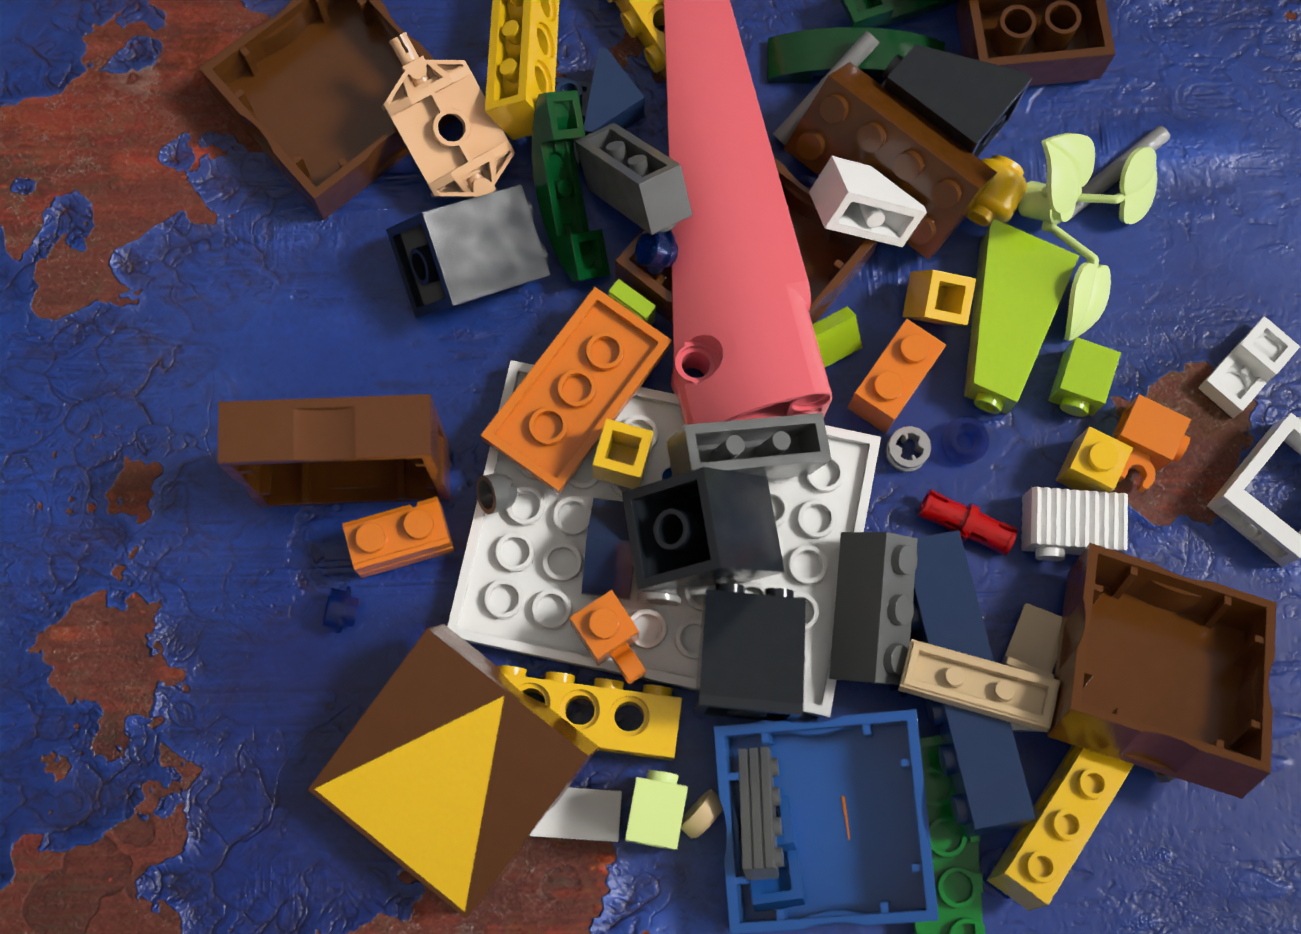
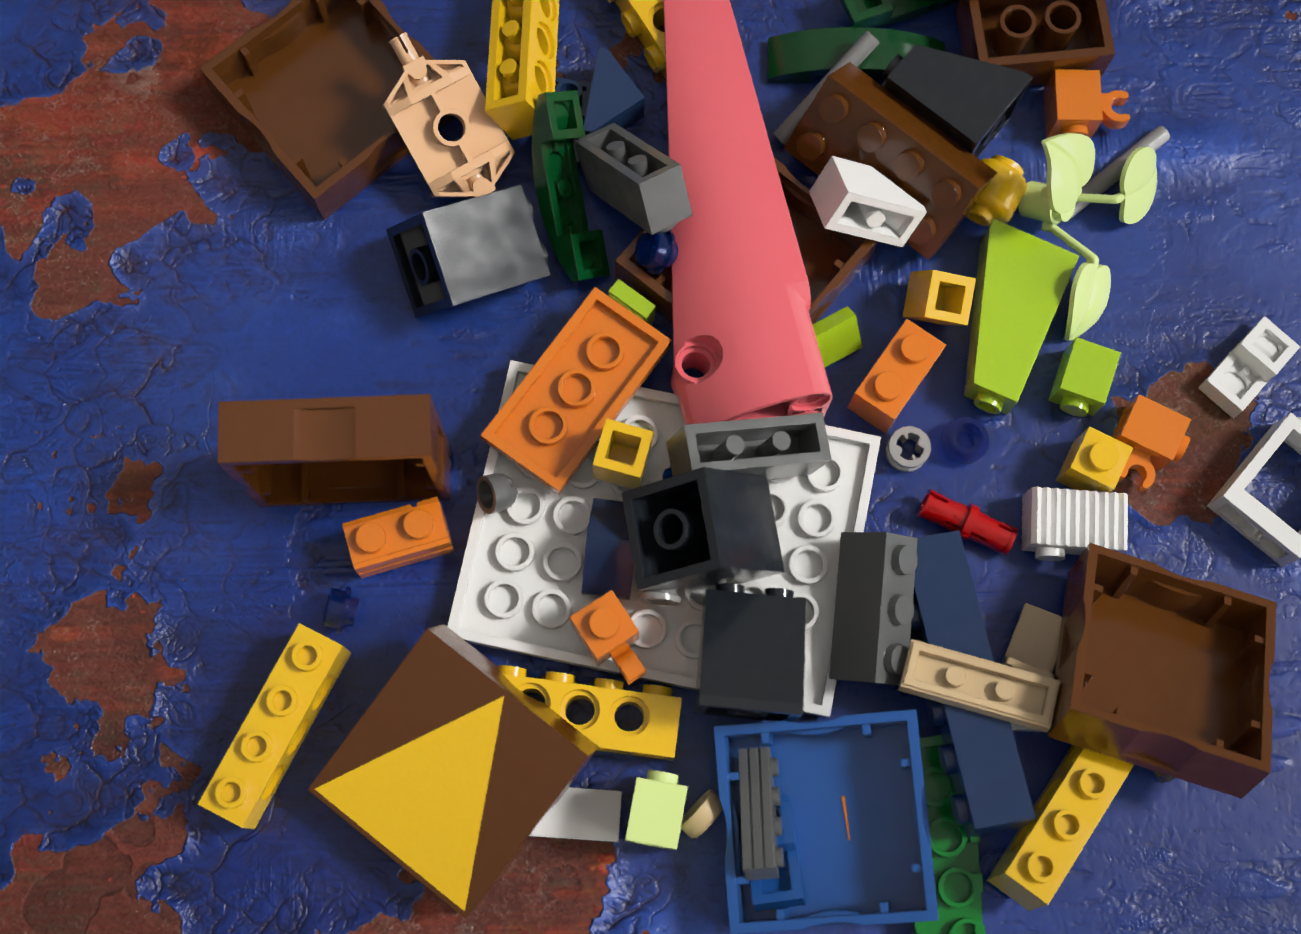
(275, 728): none -> yellow brick
(1077, 105): none -> orange brick

